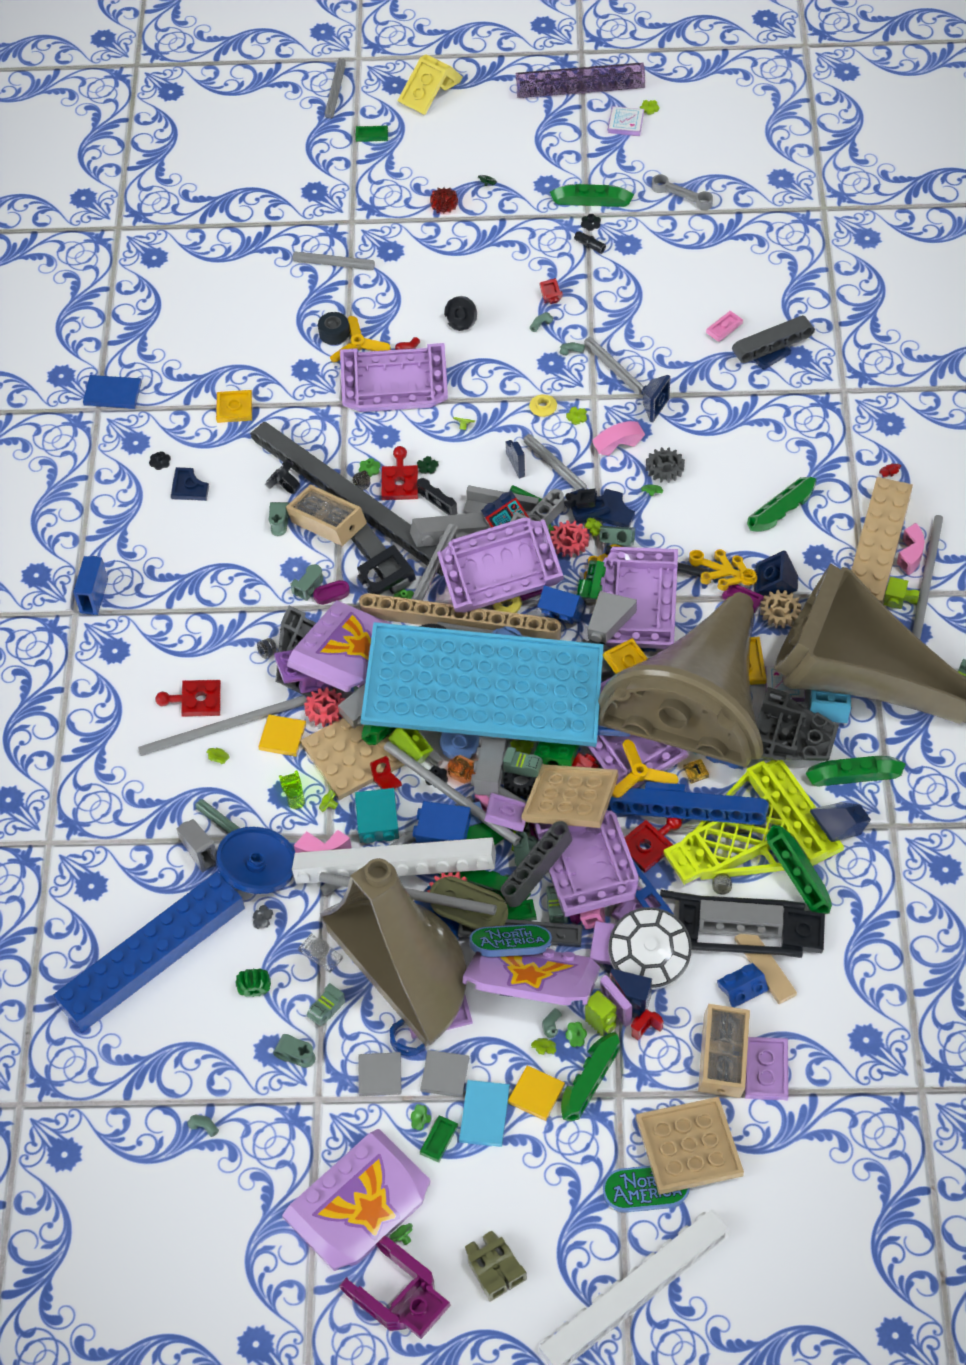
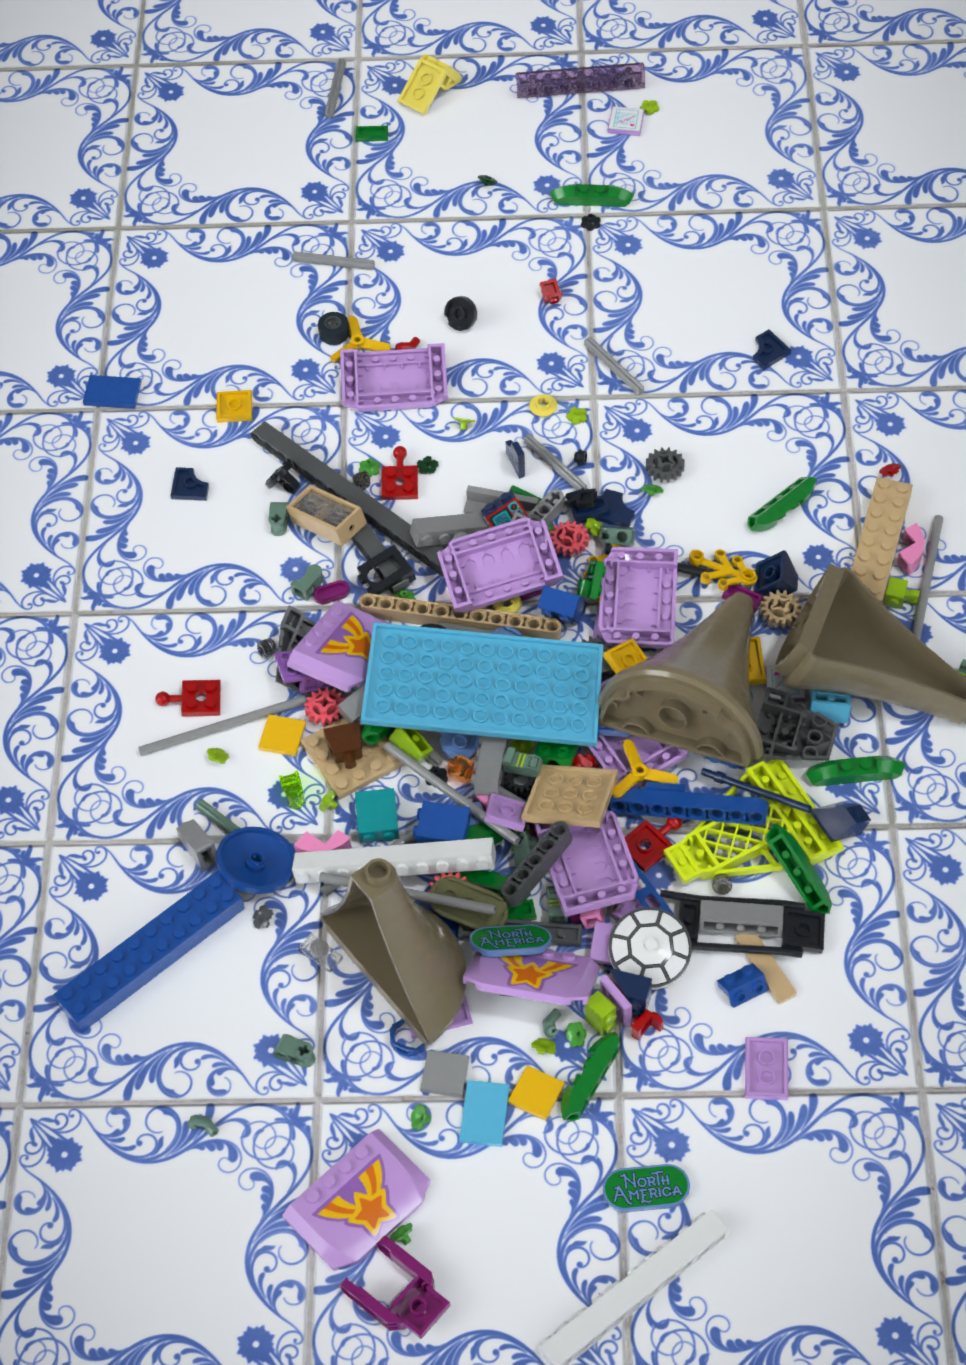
(90, 585): blue brick -> none
(159, 460): black plant -> none
(253, 982): green gear -> none
(326, 1005): sand green leg -> none
(345, 743): none -> reddish brown torso
(379, 1074): light grey tile -> none
(386, 778): red bracket -> none
(434, 563): light grey axle -> none
(437, 497): black hinge -> none
(439, 1139): green tile -> none
(444, 200): clear red gear -> none
(499, 1266): olive hips -> none
(539, 320): sand green arm -> none
(572, 346): sand green arm -> none
(580, 457): none -> black plate
(590, 242): black axle -> none
(609, 616): light grey slope -> none
(624, 433): bright pink brick -> none
(656, 396): dark blue slope -> none
(682, 192): light grey piece -> none
(689, 1145): tan plate -> none
(696, 771): clear yellow tile -> none
(720, 777): none -> dark blue bar
(724, 326): bright pink plate -> none
(724, 1051): brick -> none
(773, 339): dark grey beam -> none

